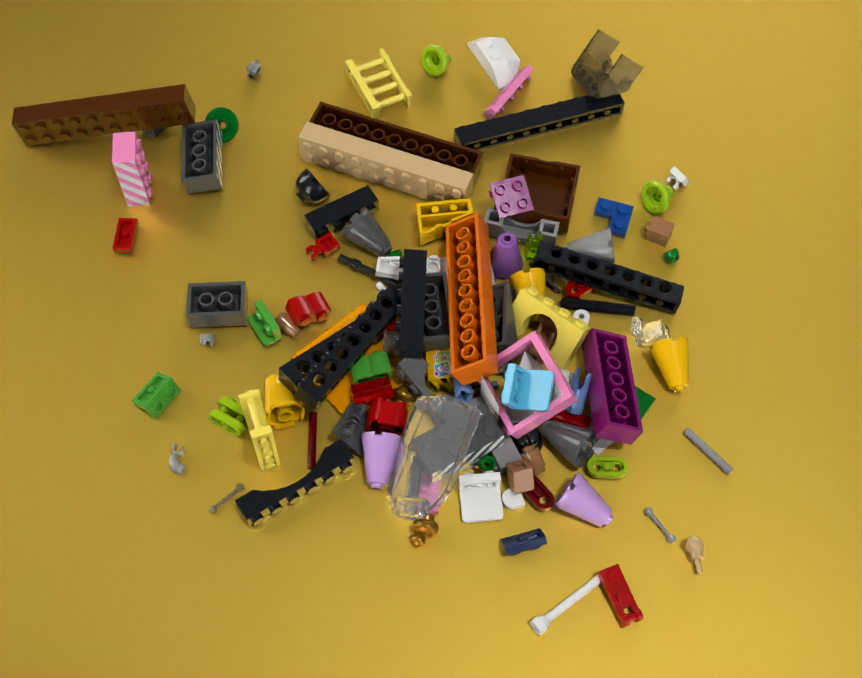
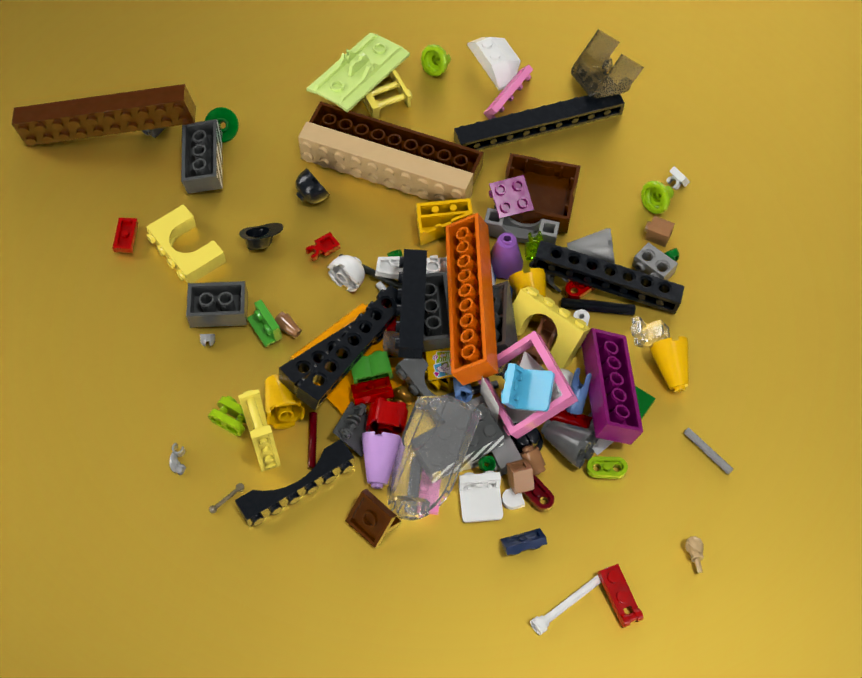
(132, 168): bright pink brick -> none
(157, 394): bright green bracket -> none
(188, 265): none -> light yellow arch
(253, 68): light grey plate -> none
(260, 236): none -> black piece
(308, 309): red brick -> none
(338, 213): black brick -> none
(347, 271): none -> white cylinder
(359, 71): none -> yellowish green hinge
(367, 233): dark grey cone -> none
(372, 518): none -> reddish brown bracket
(423, 526): pearl gold animal -> none
(584, 502): lavender cone -> none
(618, 214): blue plate -> none
(656, 261): none -> light grey brick
(670, 538): light grey hinge -> none

